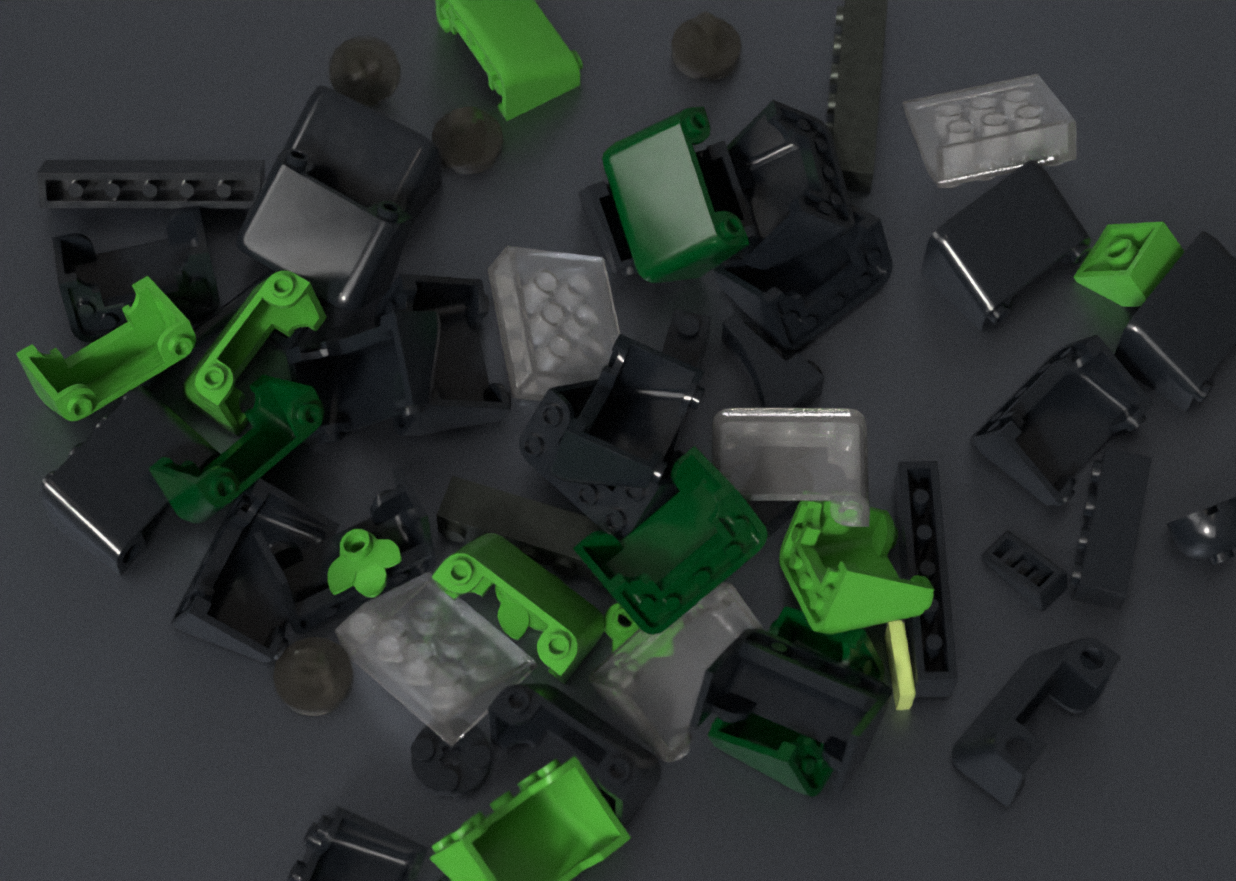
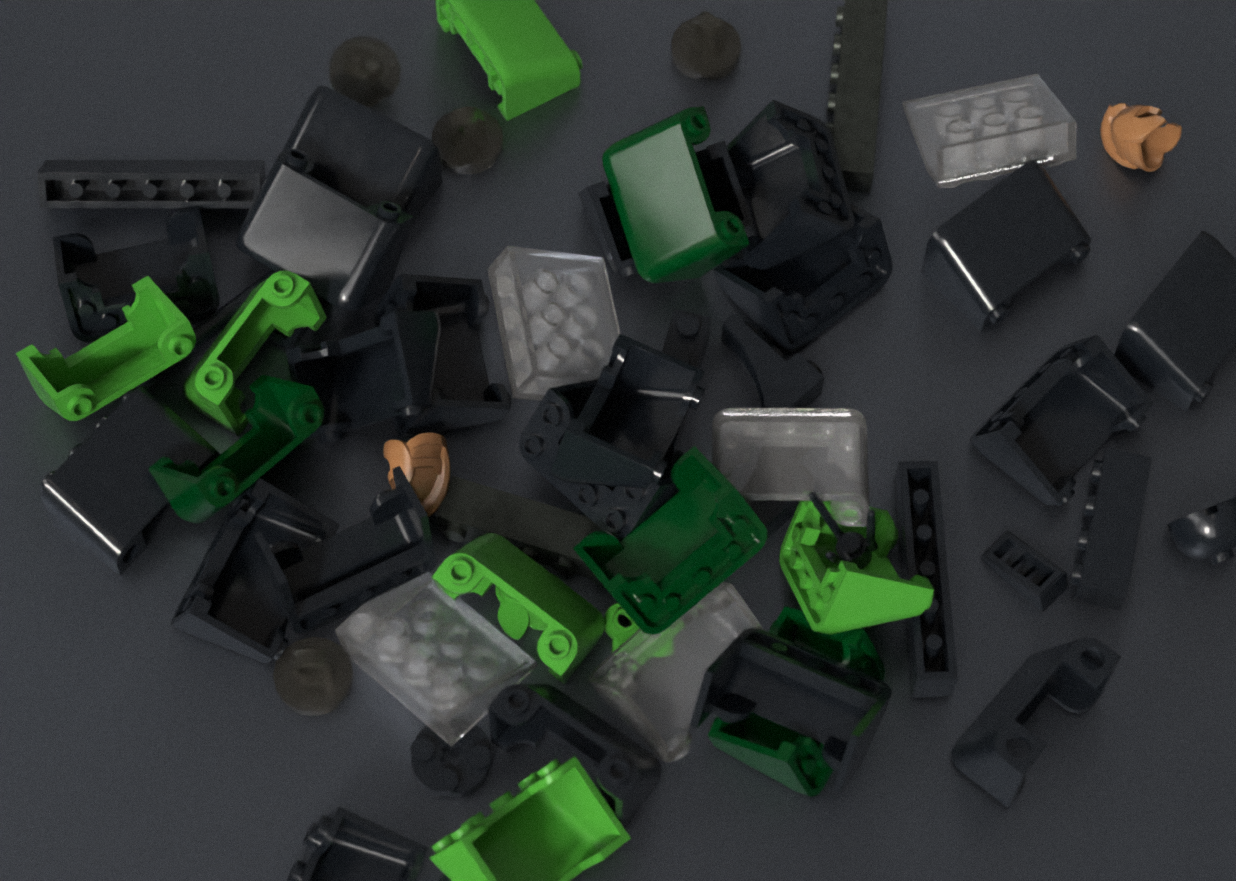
(364, 567): bright green plate -> none
(424, 464): none -> medium nougat helmet
(850, 545): none -> black plant
(899, 665): yellowish green tile -> none
(1129, 261): bright green slope -> none
(1135, 136): none -> medium nougat helmet

